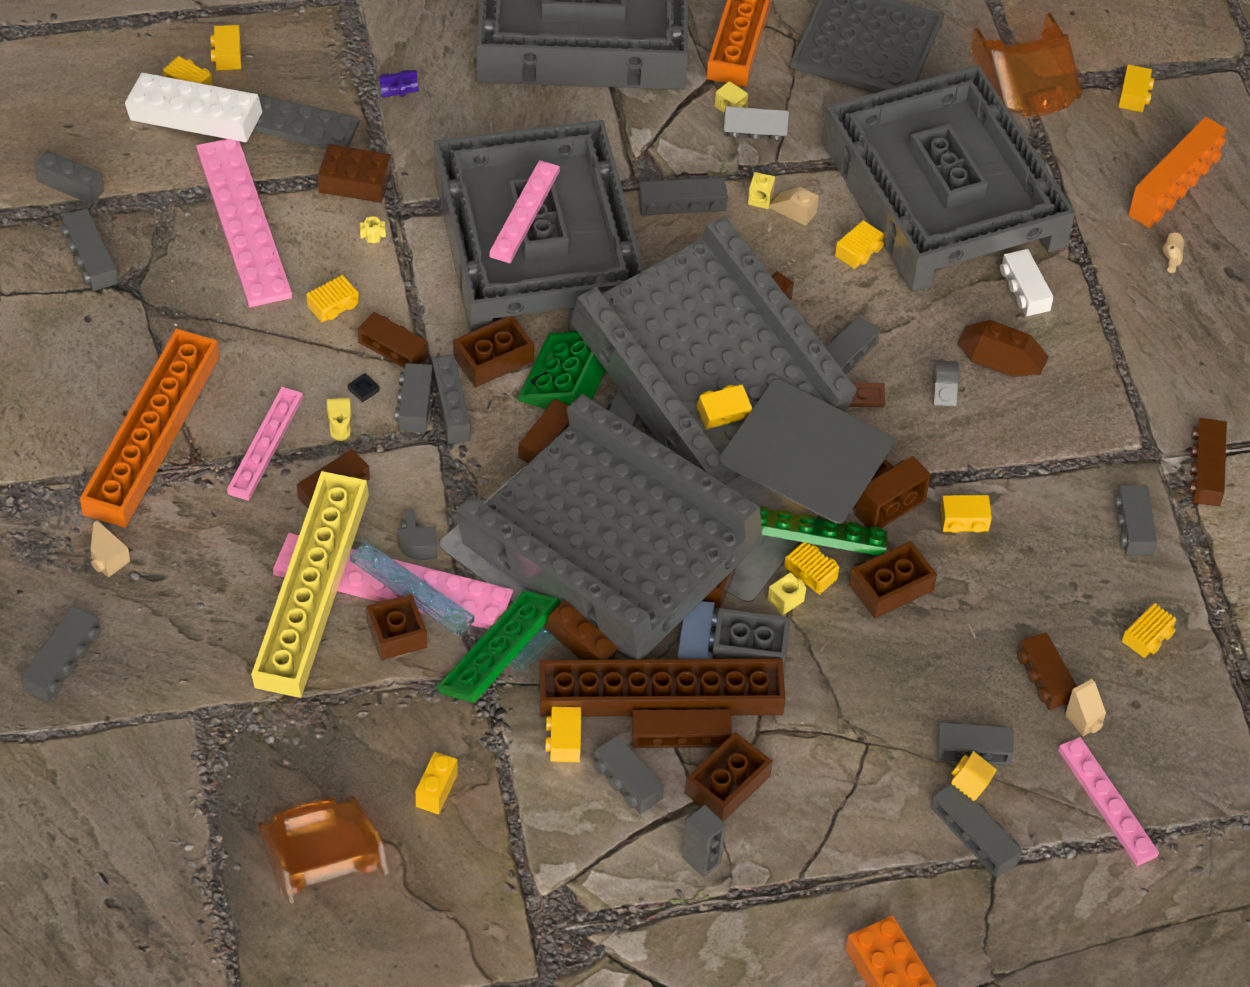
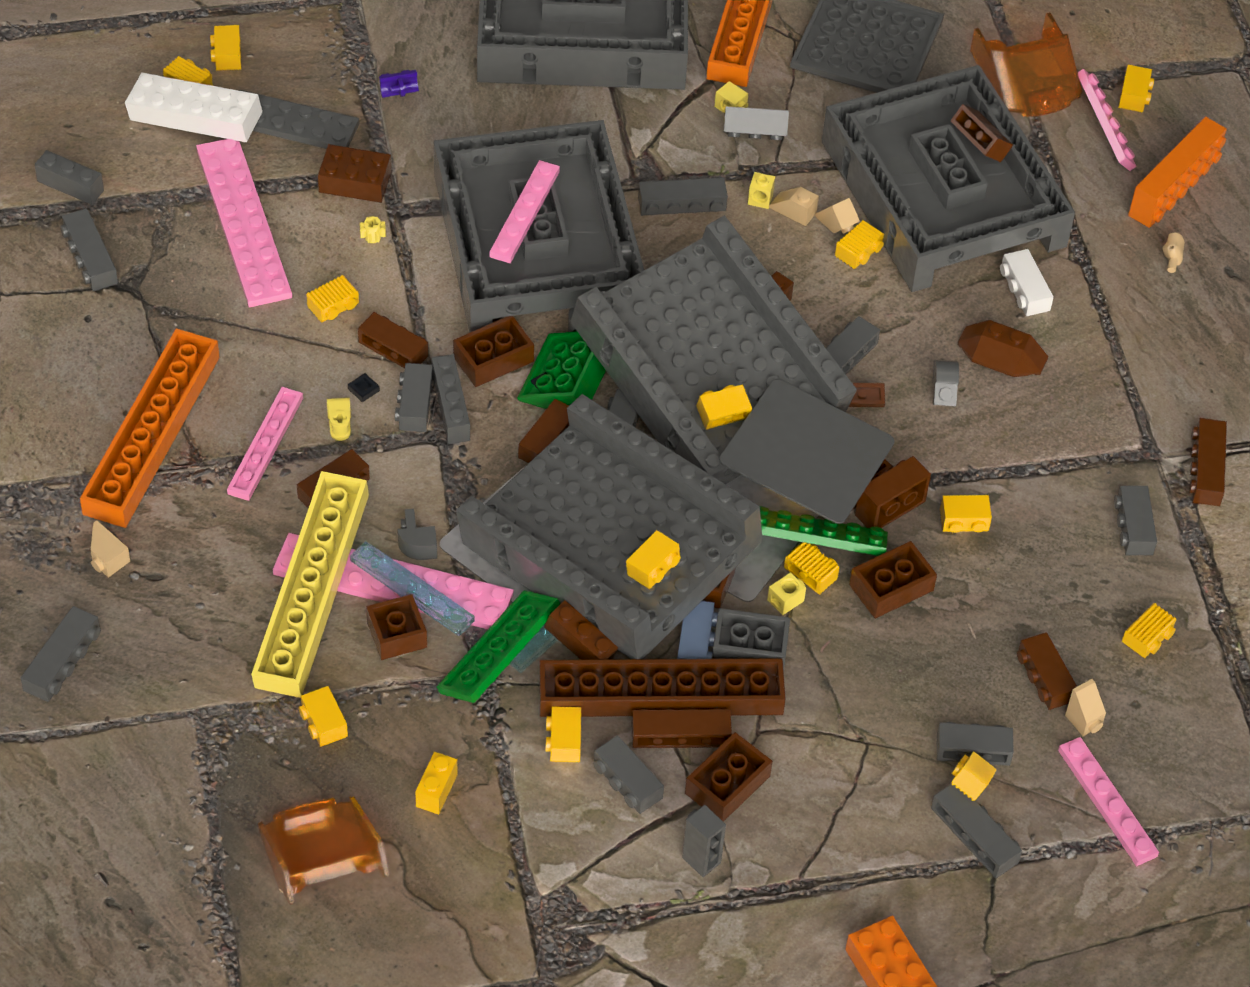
(323, 716): none -> yellow brick
(653, 559): none -> yellow brick
(839, 217): none -> tan slope
(981, 133): none -> reddish brown brick
(1108, 122): none -> bright pink plate

